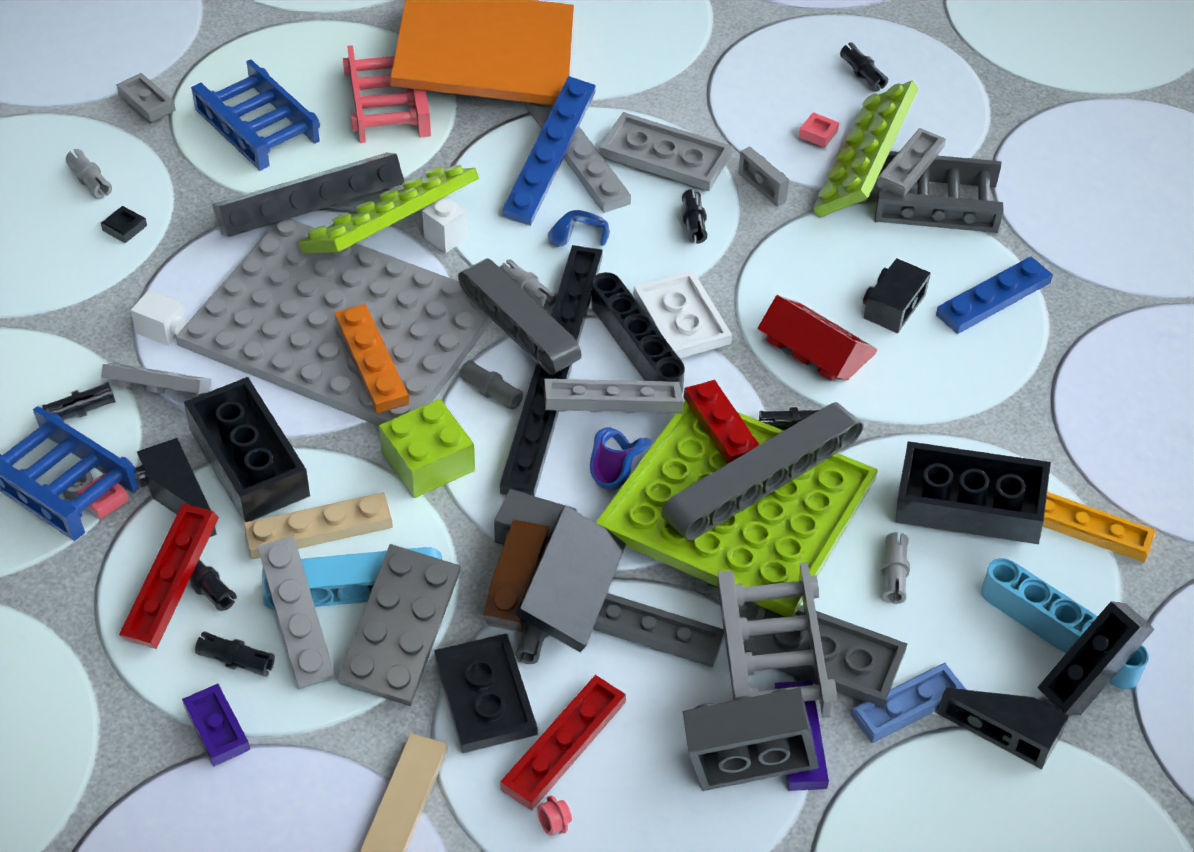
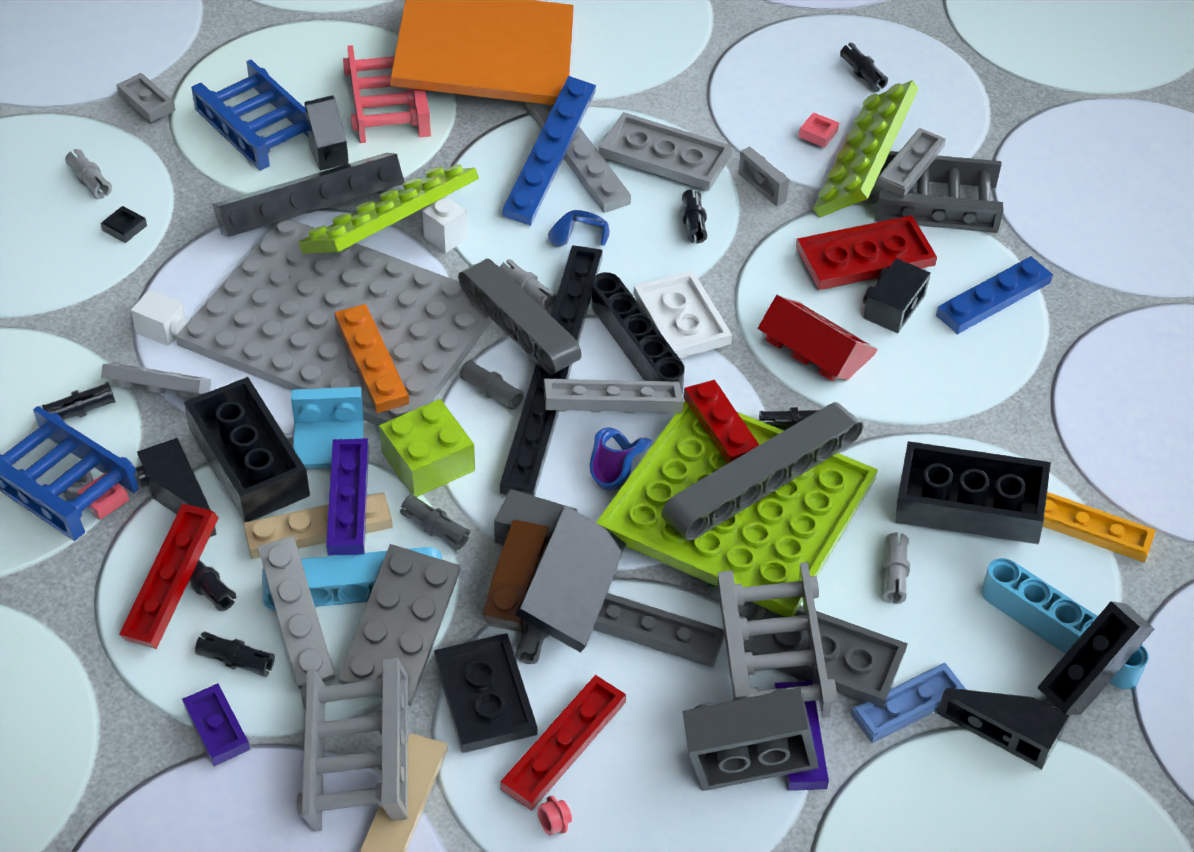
(325, 416): none -> medium azure bracket
(326, 133): none -> slope
(348, 497): none -> dark purple plate
(390, 757): none -> light grey fence
(435, 522): none -> dark grey pin
(864, 251): none -> red plate

